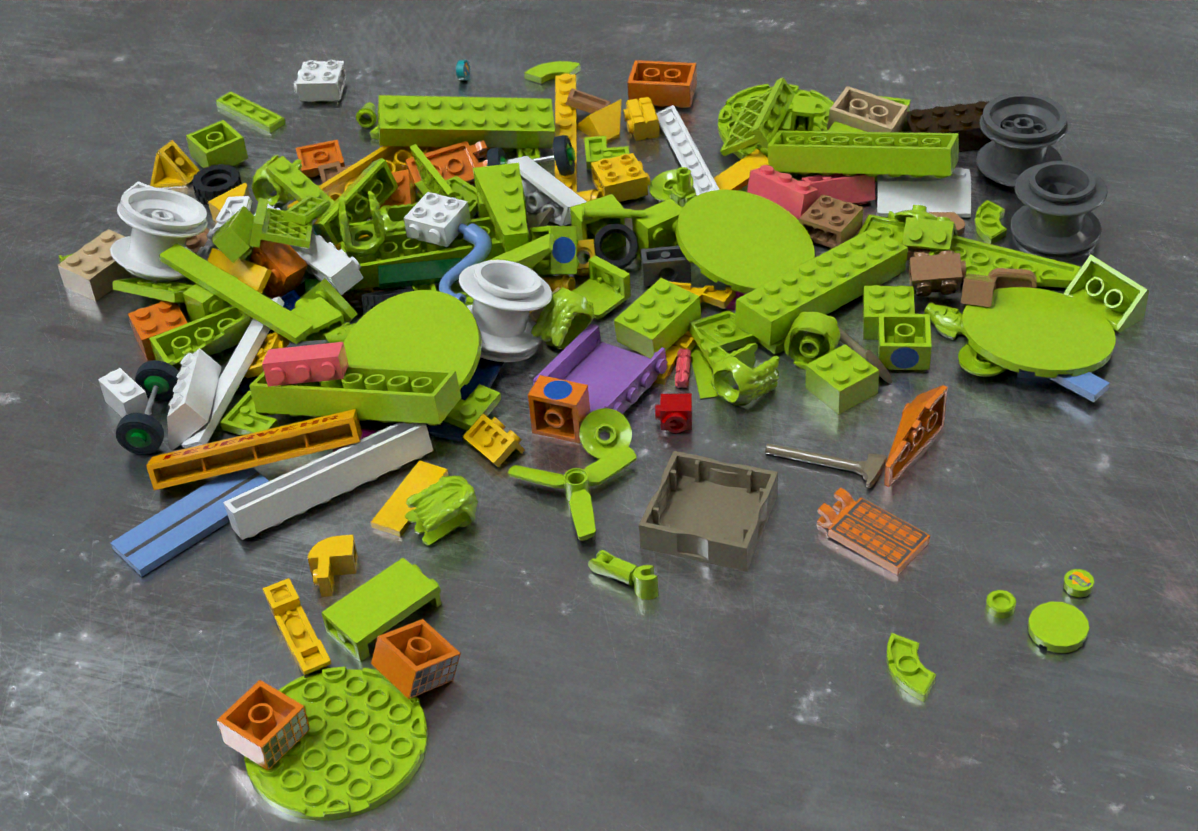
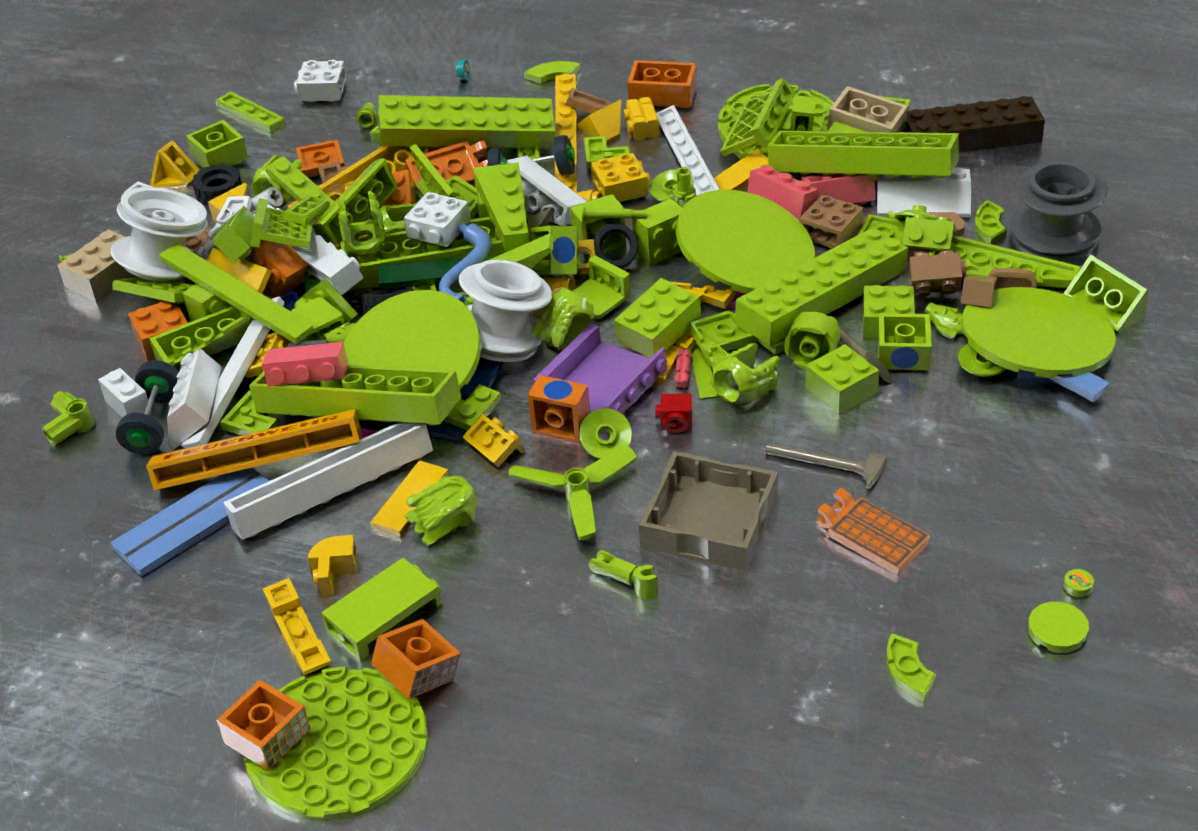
(74, 417): none -> lime piece
(273, 196): none -> white hinge
(666, 264): dark grey brick -> none
(918, 426): orange wedge -> none
(1000, 604): lime tile -> none
(1021, 135): dark grey wheel -> none

